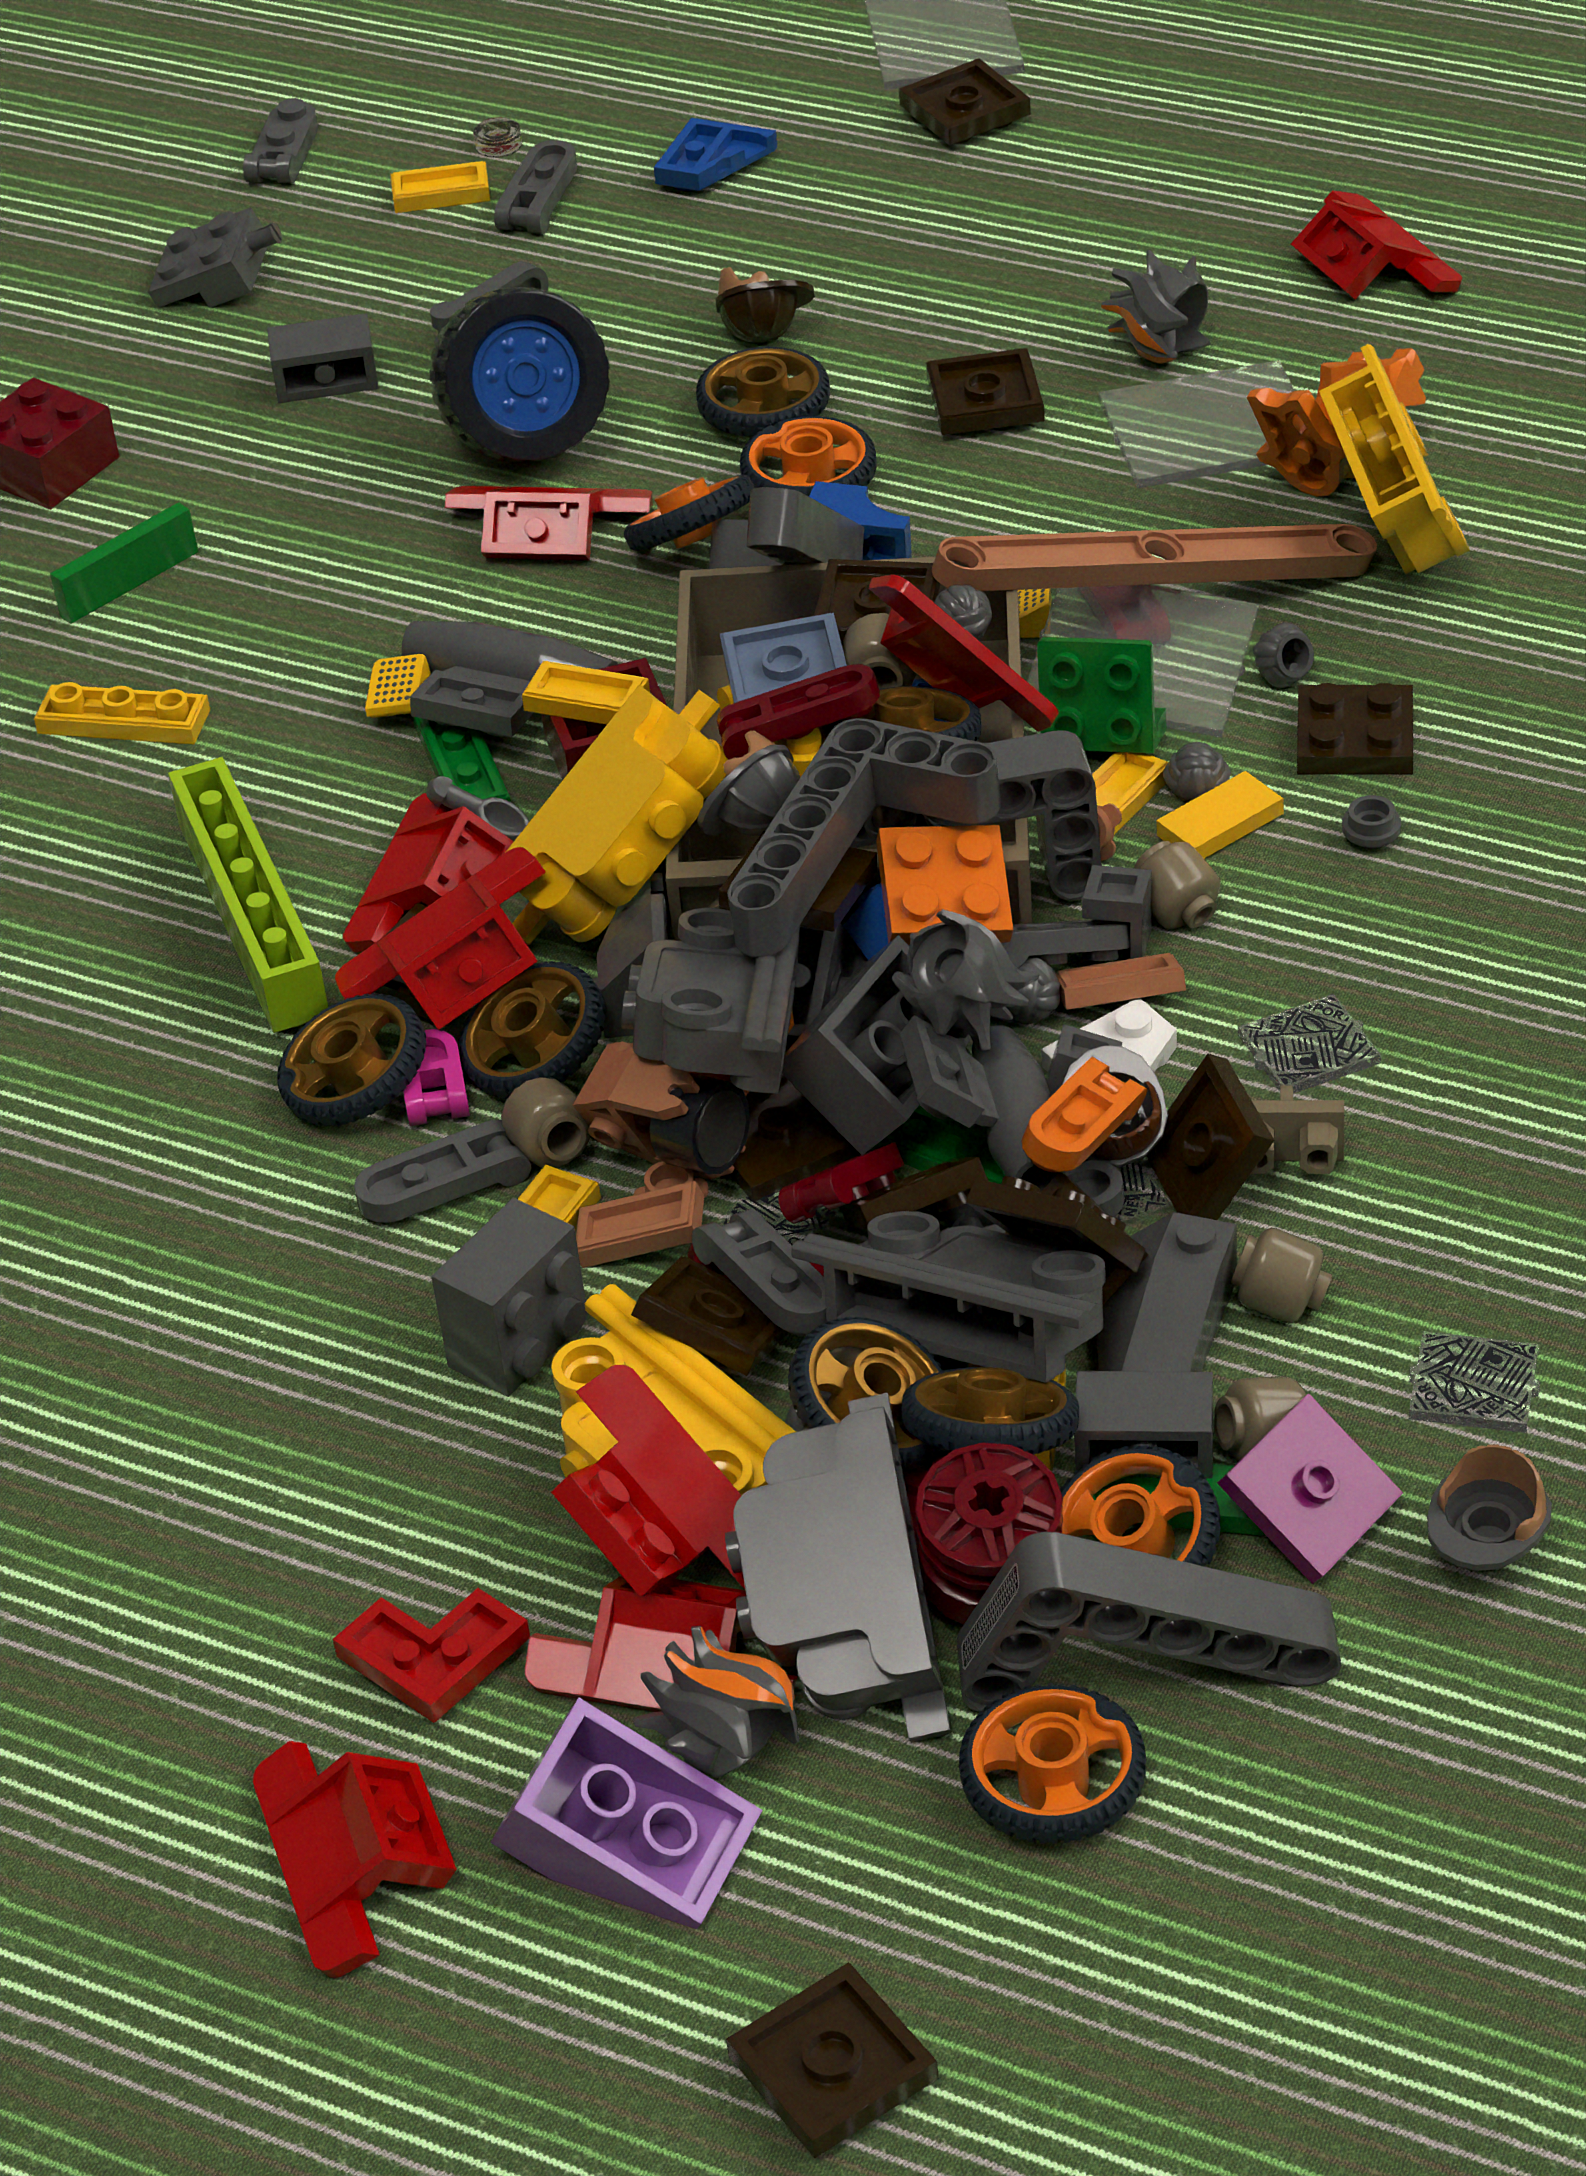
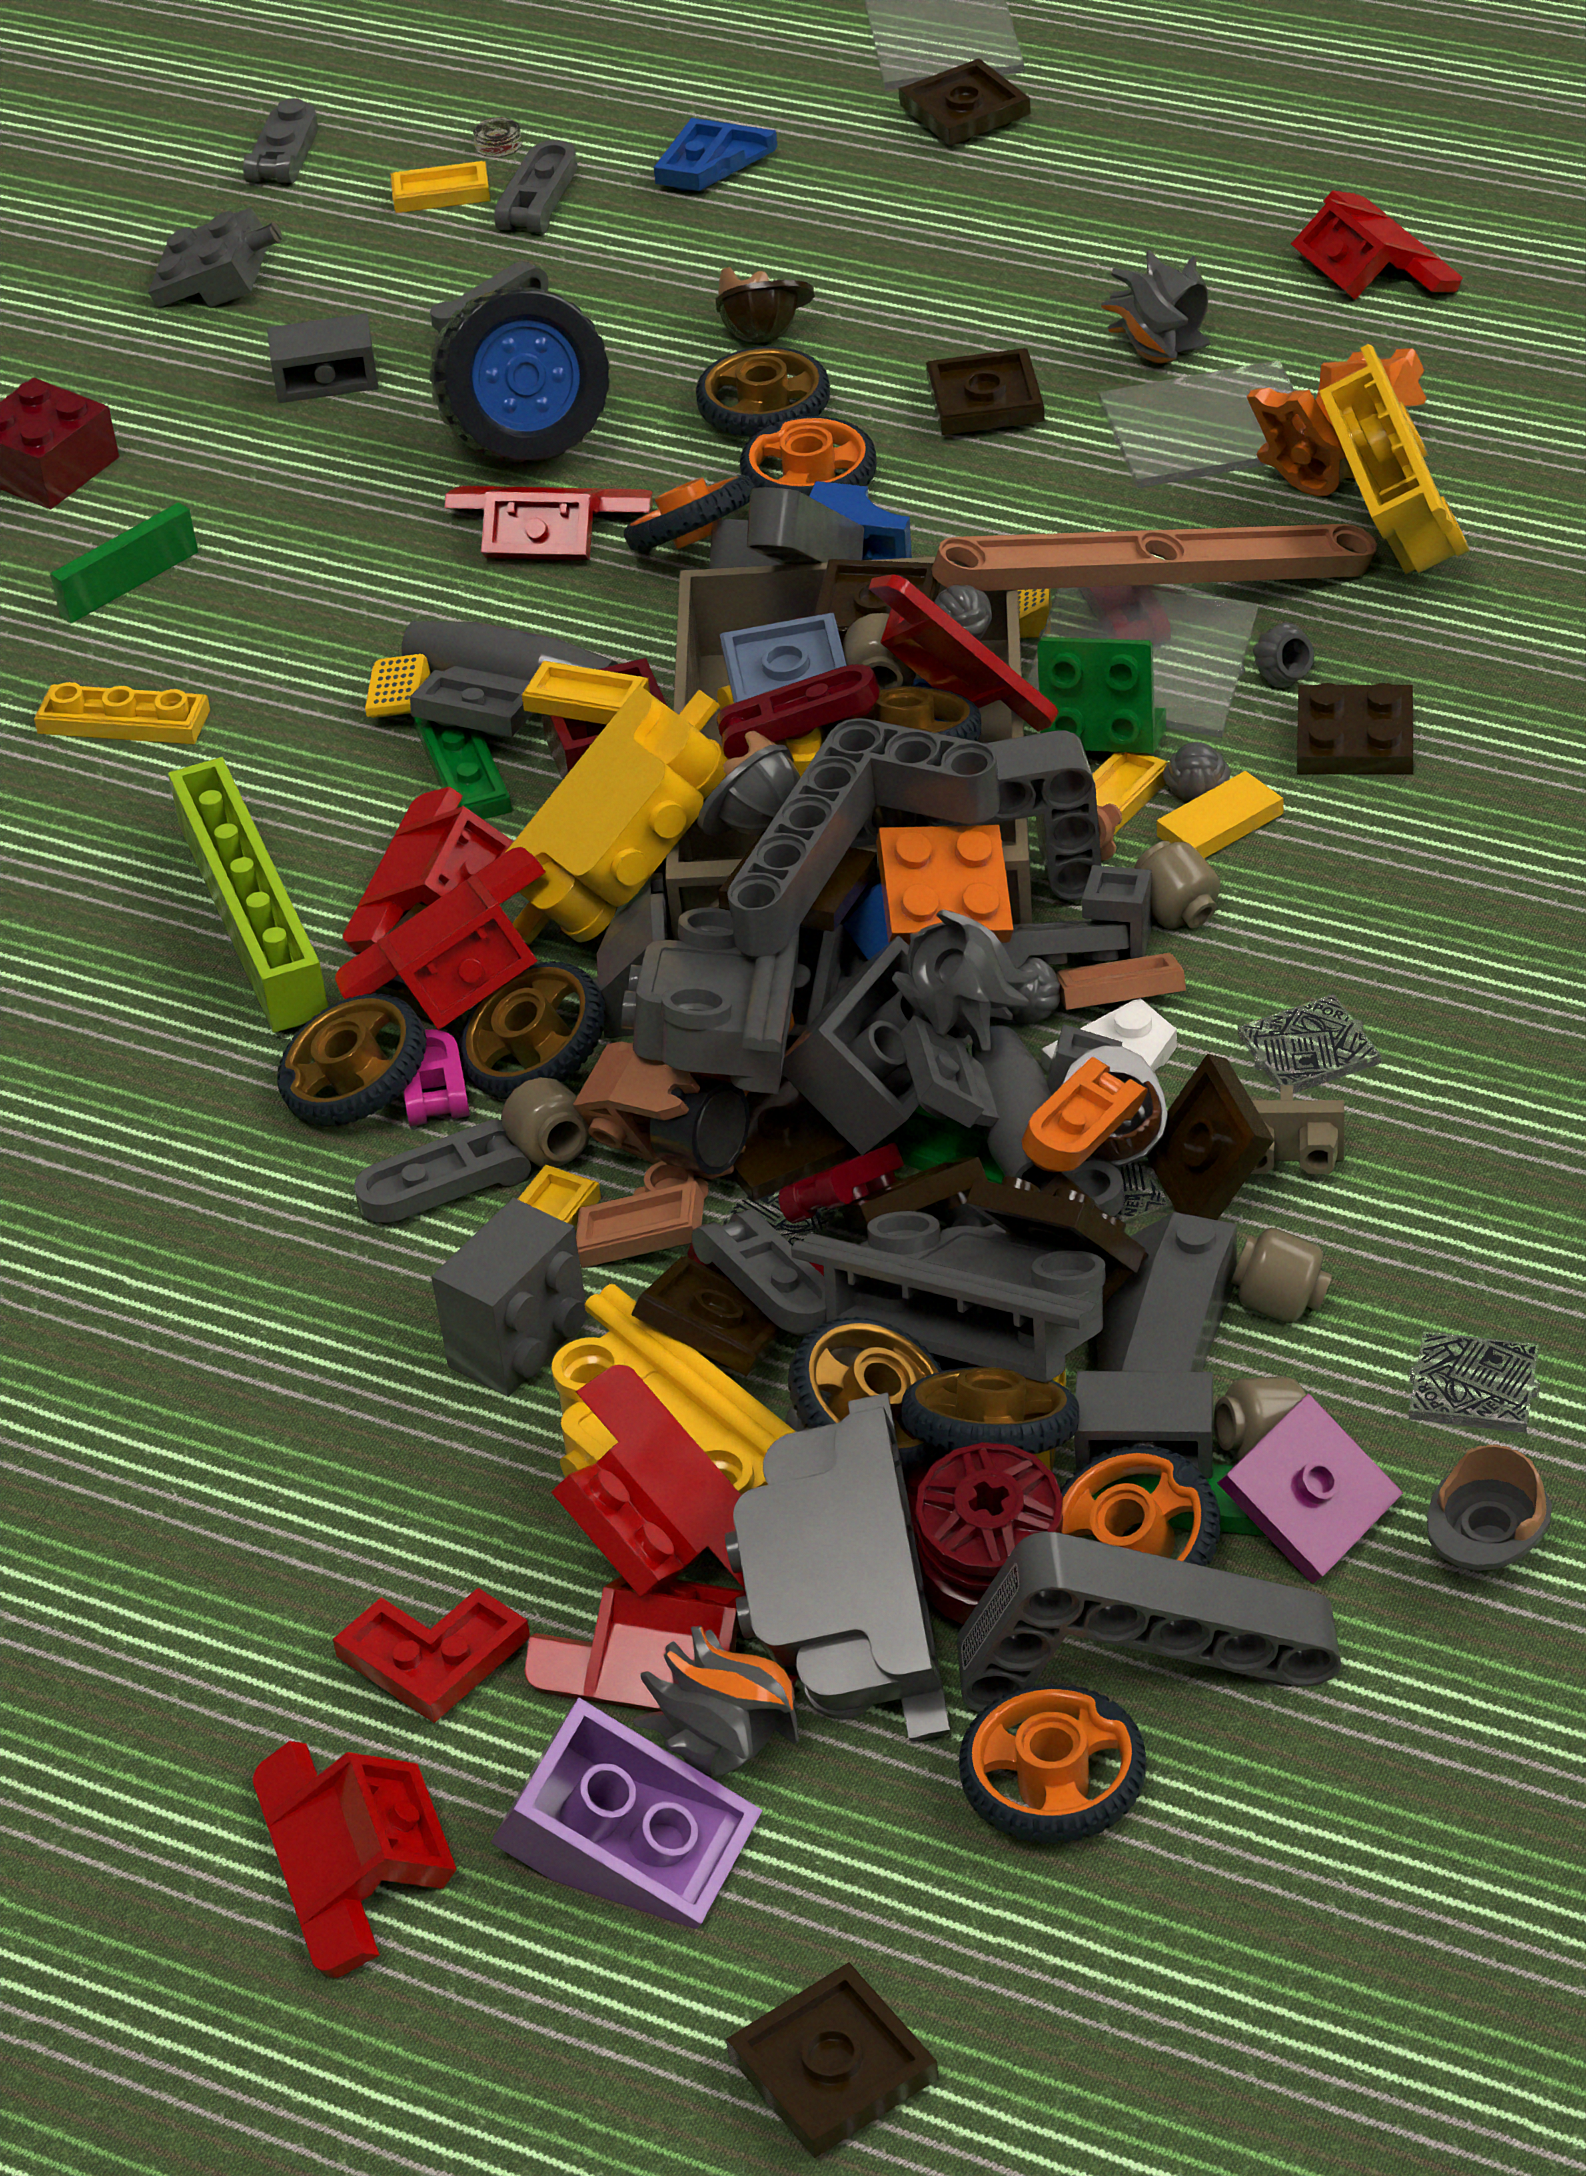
(496, 811): dark grey piece -> none
(1371, 822): dark grey plate -> none

